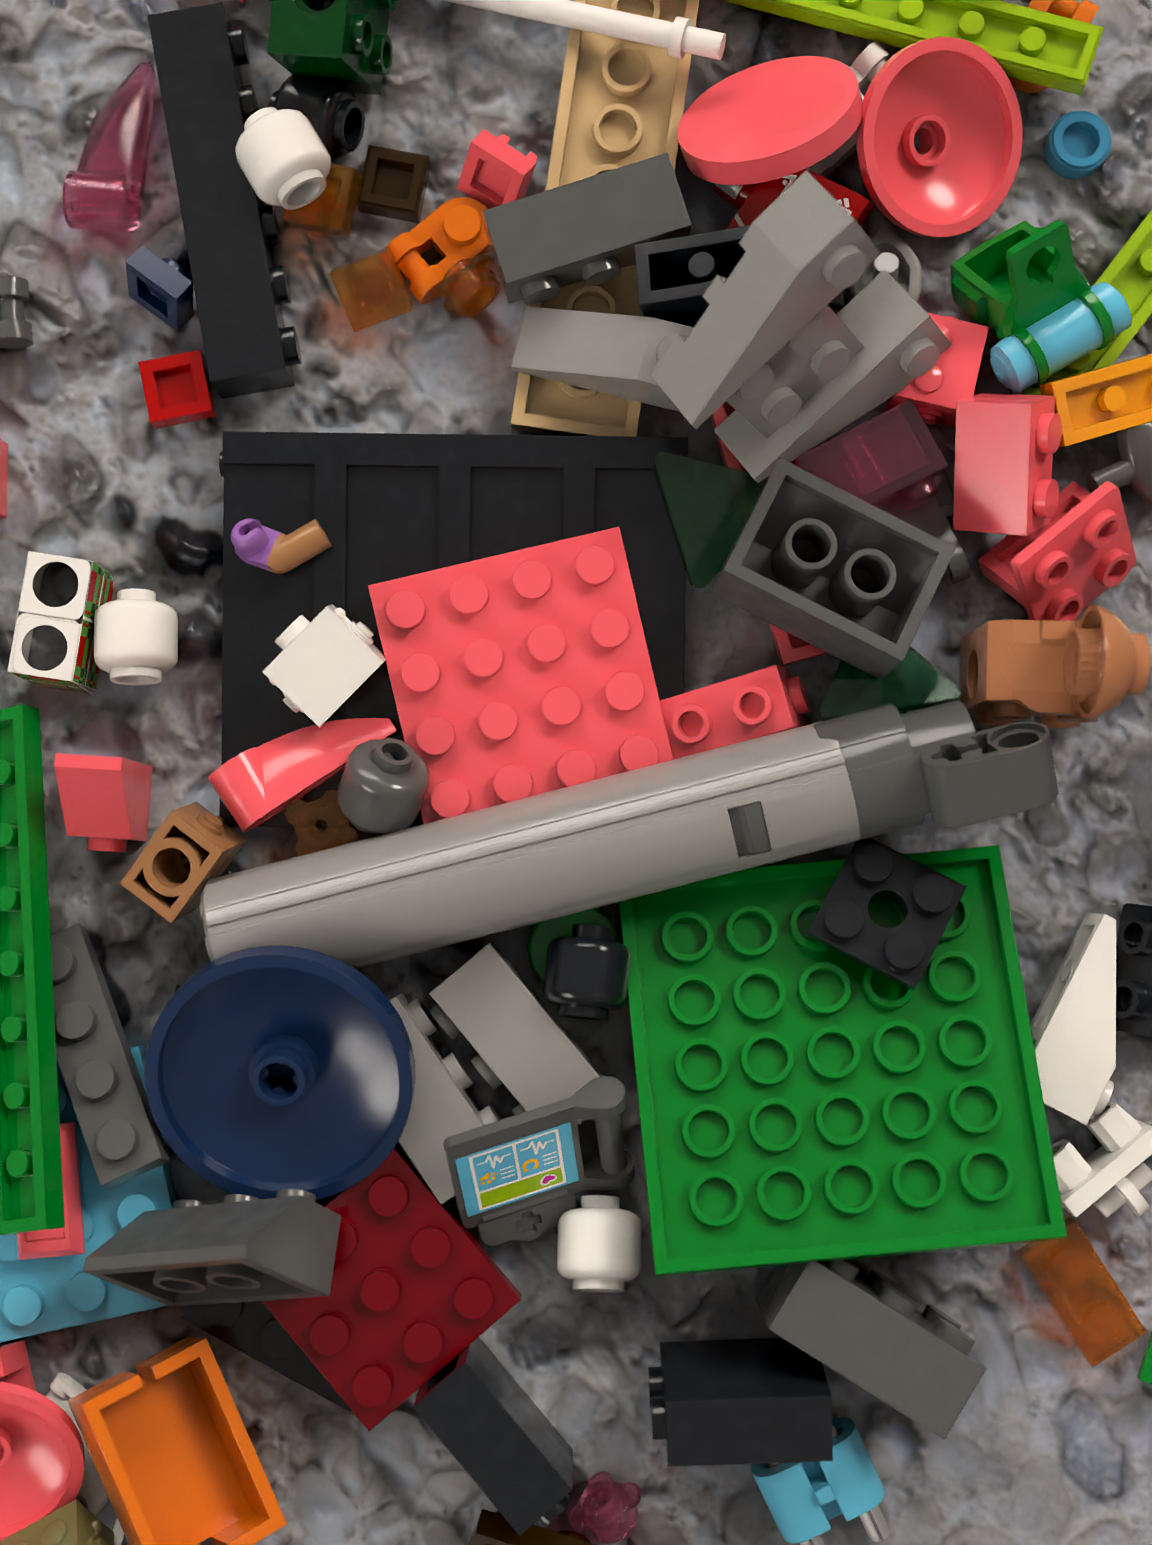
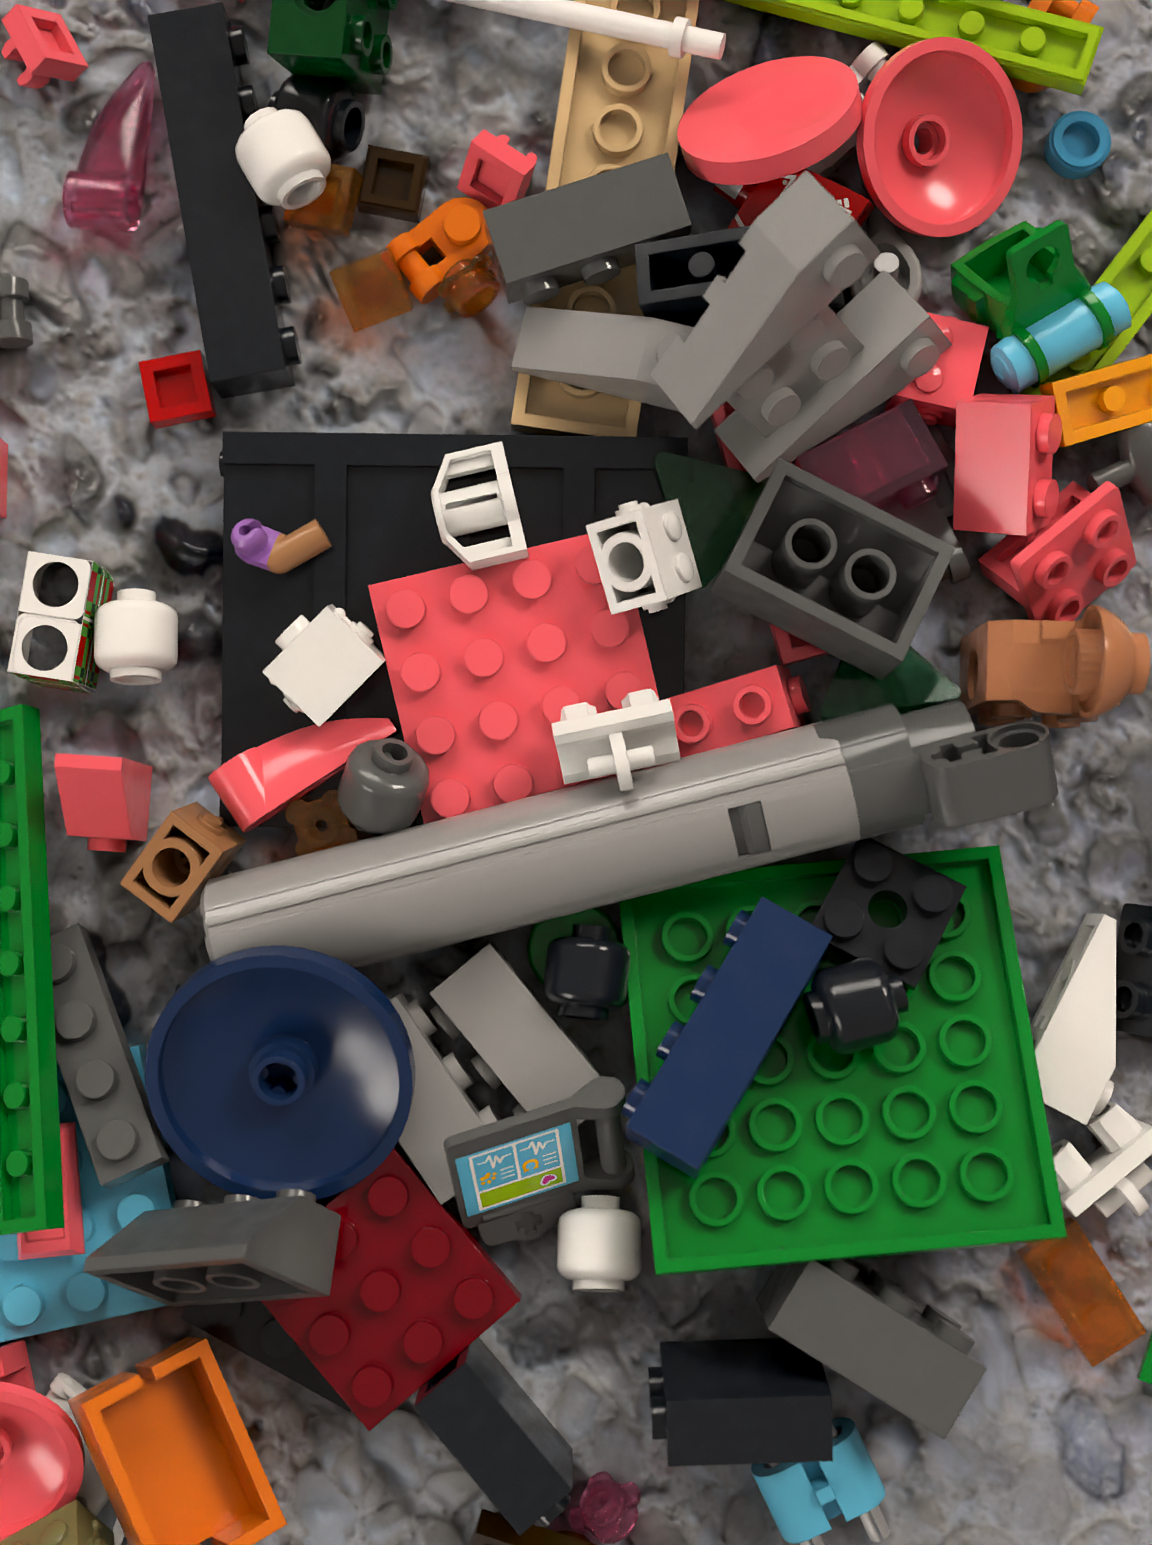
(44, 46): none -> coral tile
(160, 287): dark blue plate -> none
(478, 507): none -> white piece
(616, 740): none -> white hips
(644, 556): none -> white head
(727, 1036): none -> dark blue brick
(855, 1006): none -> black head

